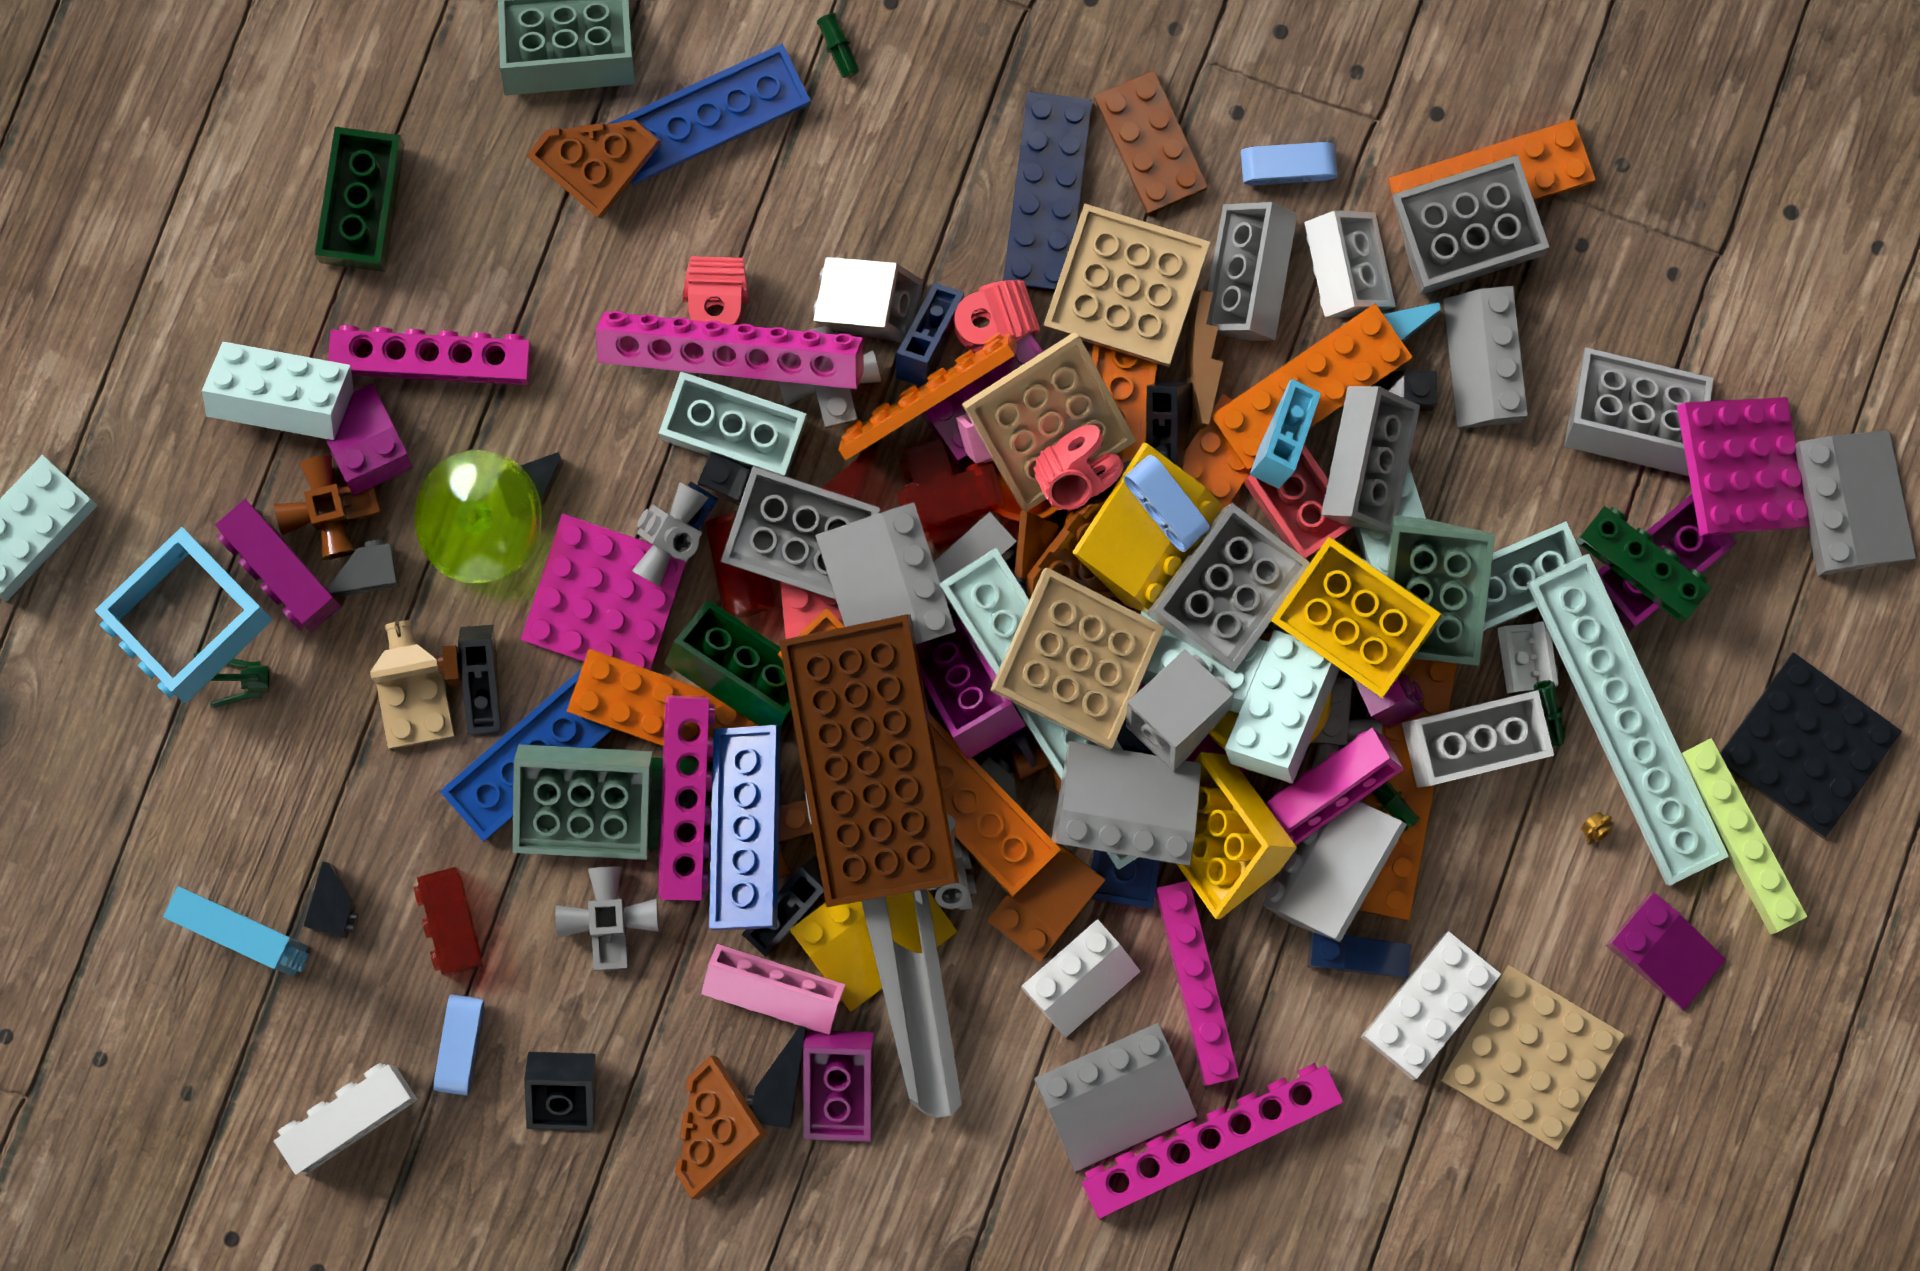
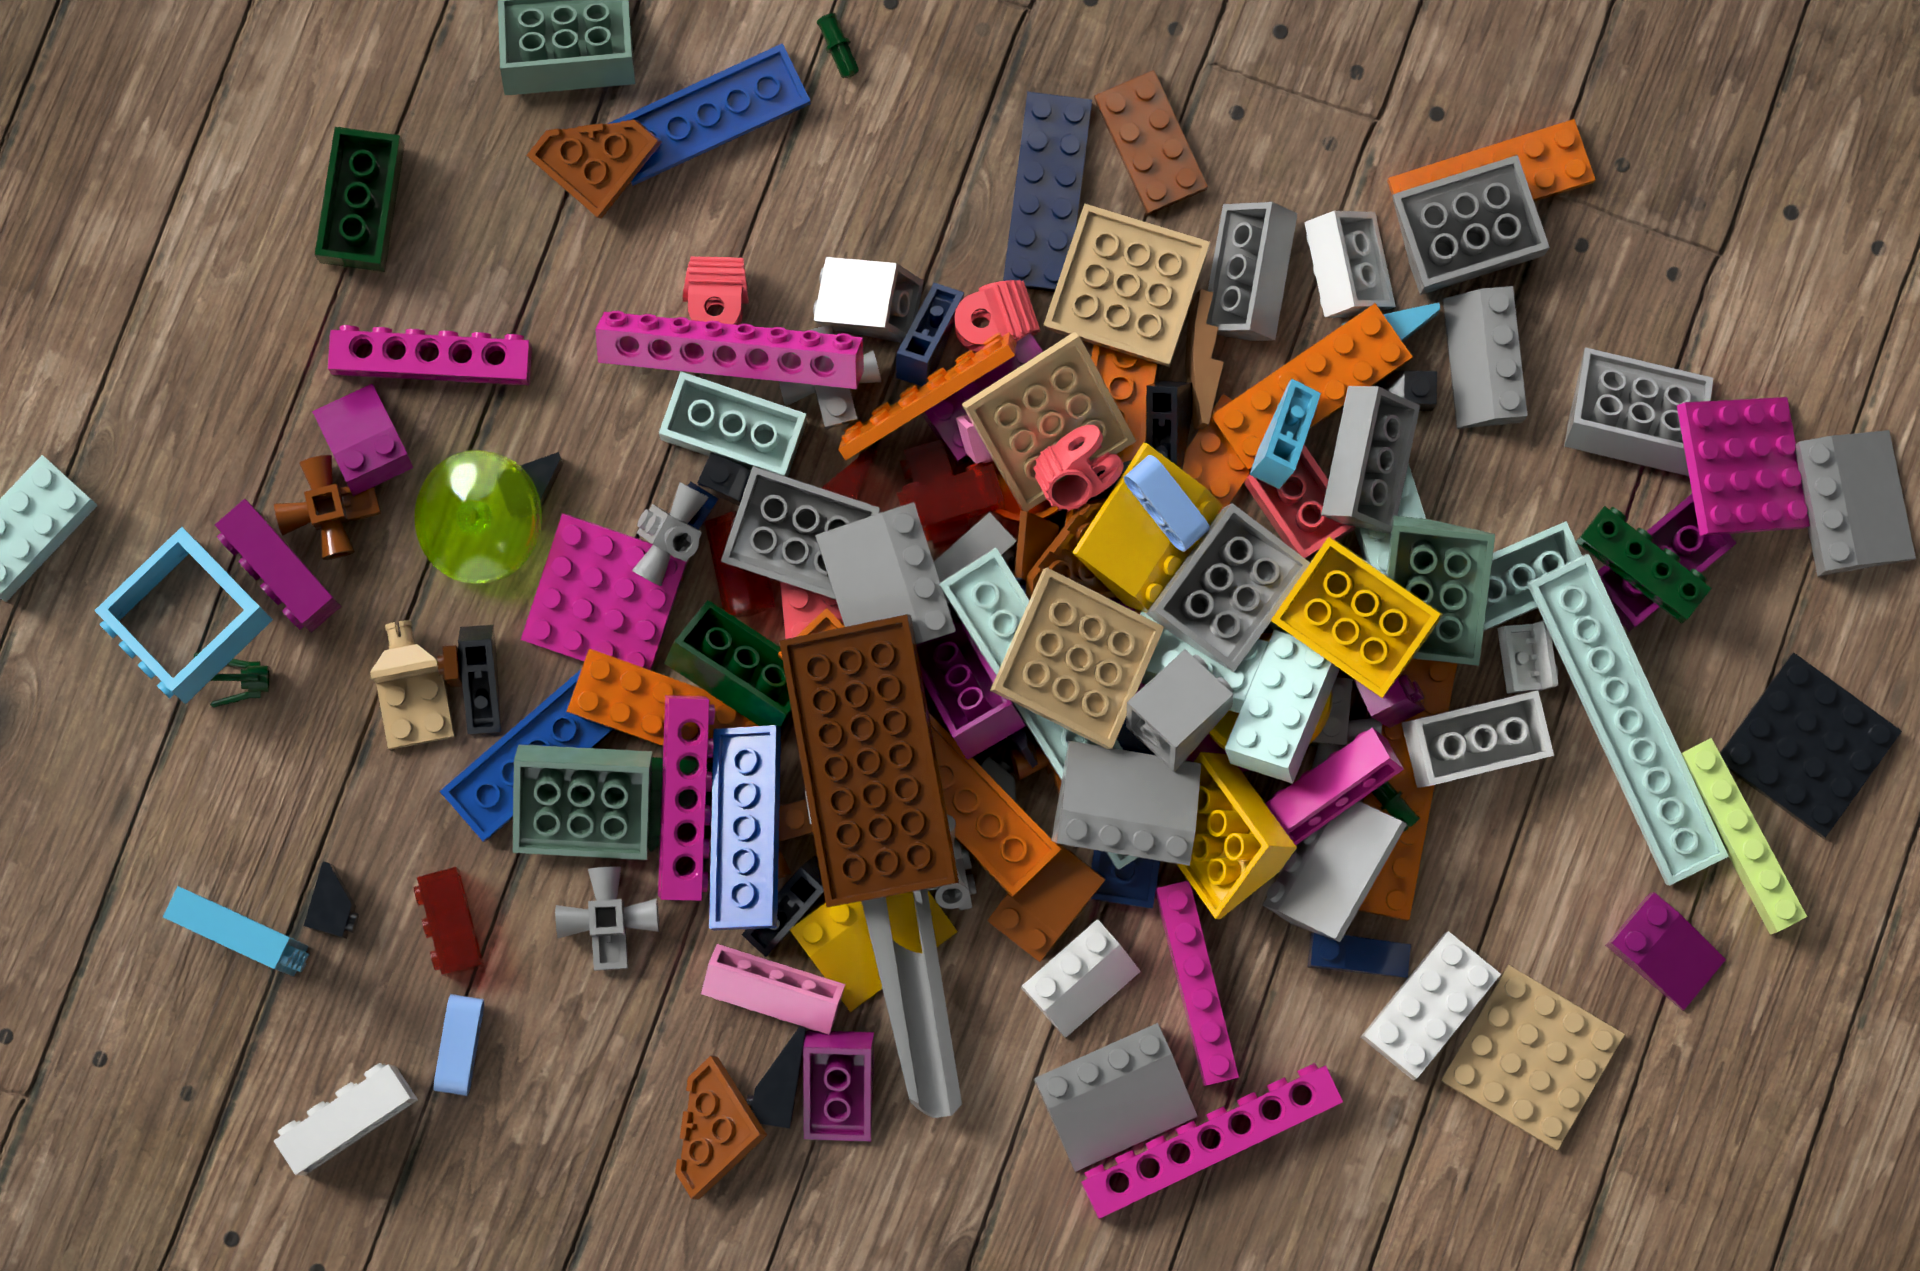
(278, 390): light aqua brick -> none
(367, 570): dark grey slope -> none
(560, 1091): black slope -> none
(1289, 163): light blue beam -> none
(1551, 710): dark green axle -> none
(1597, 828): pearl gold plate -> none

